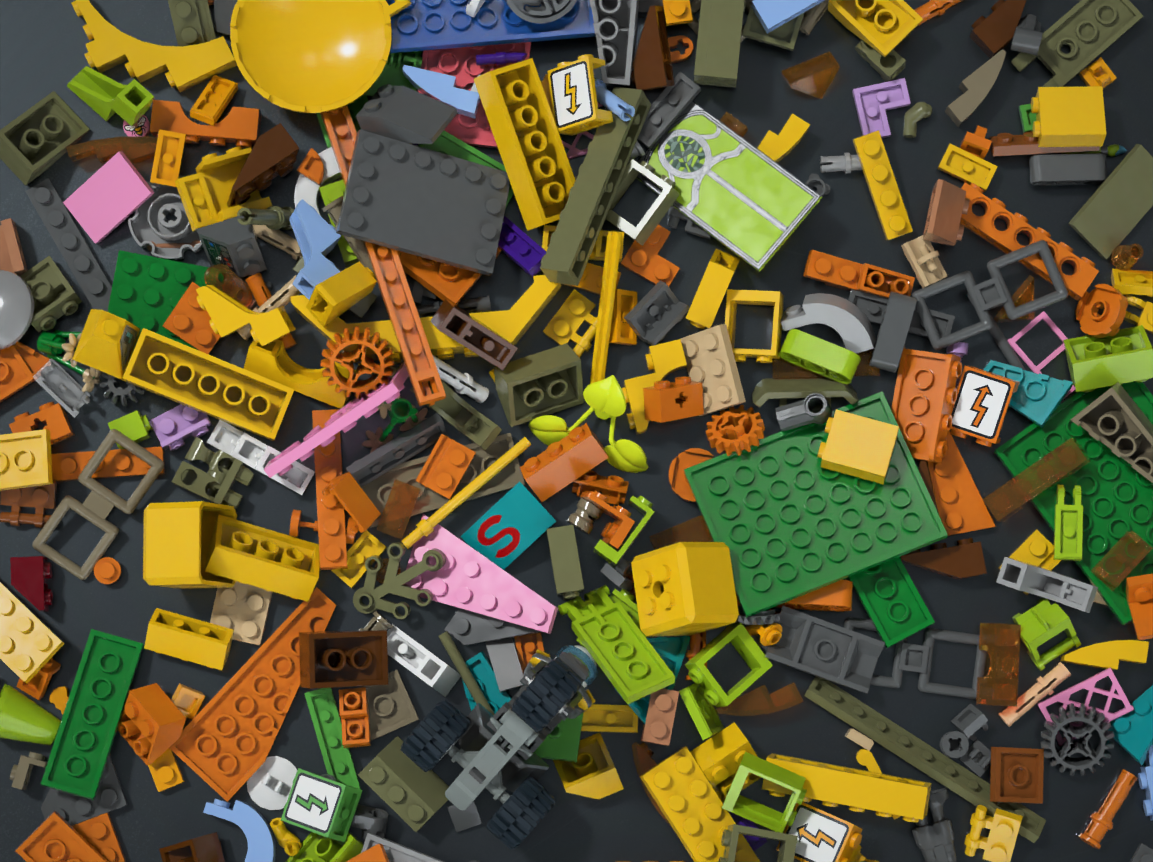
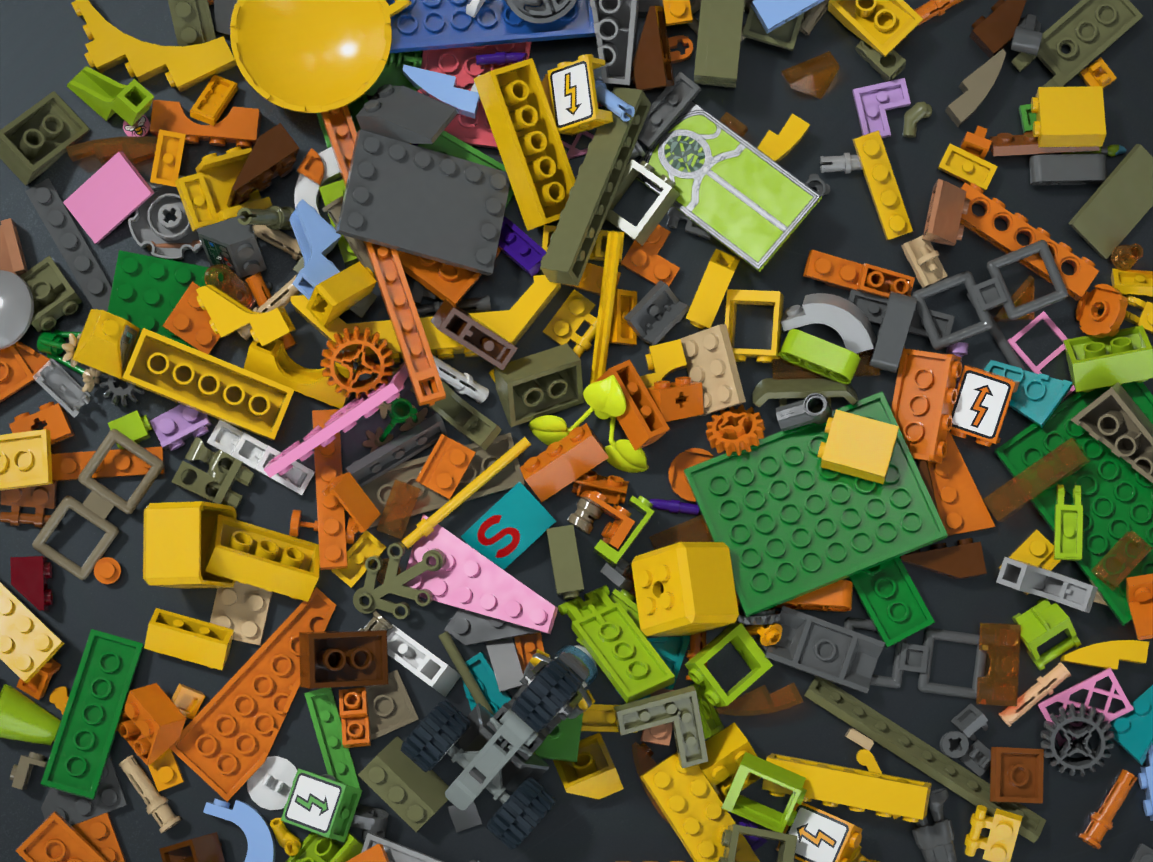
(155, 803): none -> tan pin
(642, 418): none -> orange brick
(675, 506): none -> dark purple piece
(675, 706): none -> olive plate

